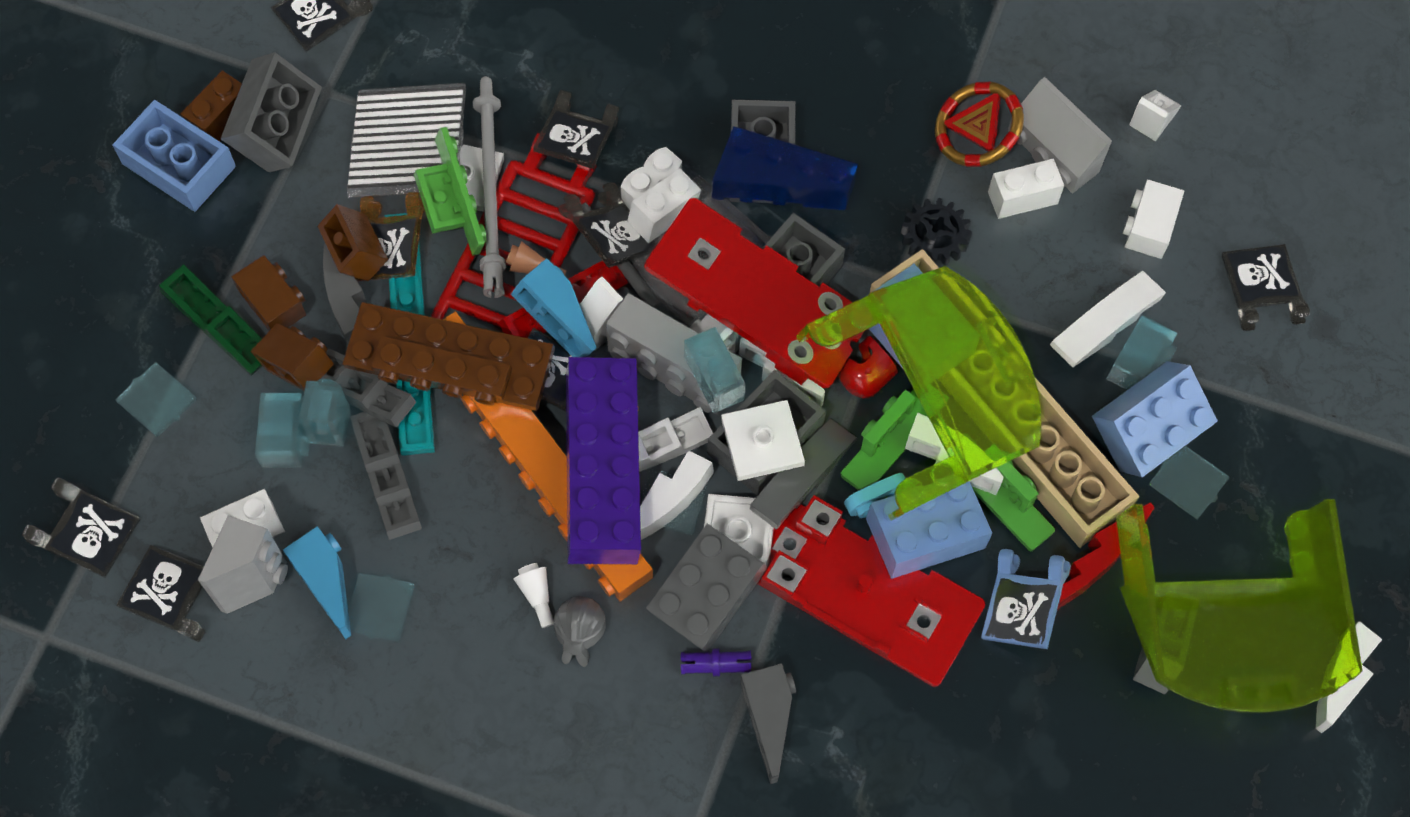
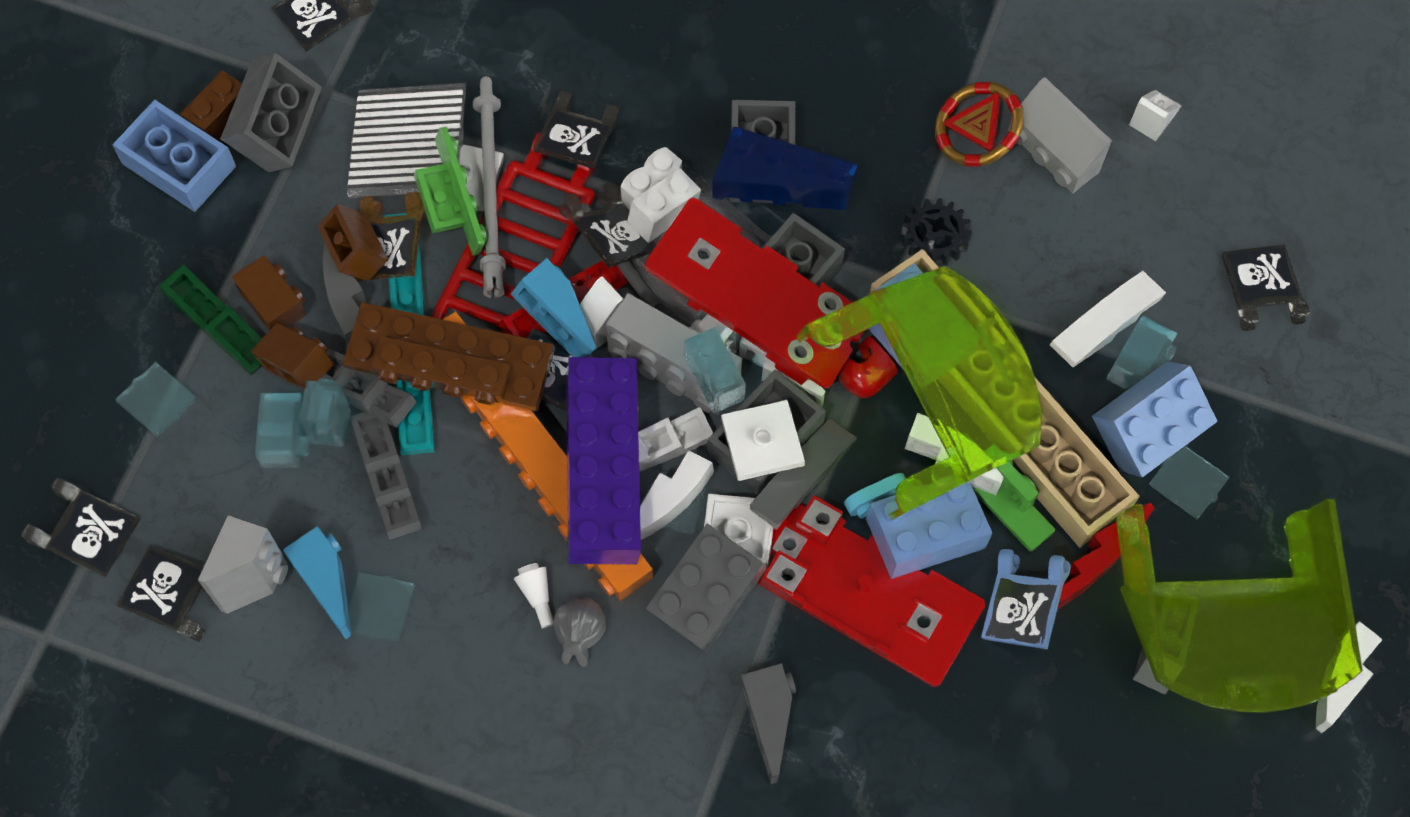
(253, 509): white brick -> none
(524, 259): nougat cone -> none
(716, 662): dark purple pin -> none
(883, 441): bright green bracket -> none
(1025, 188): white brick -> none
(1153, 219): white brick -> none

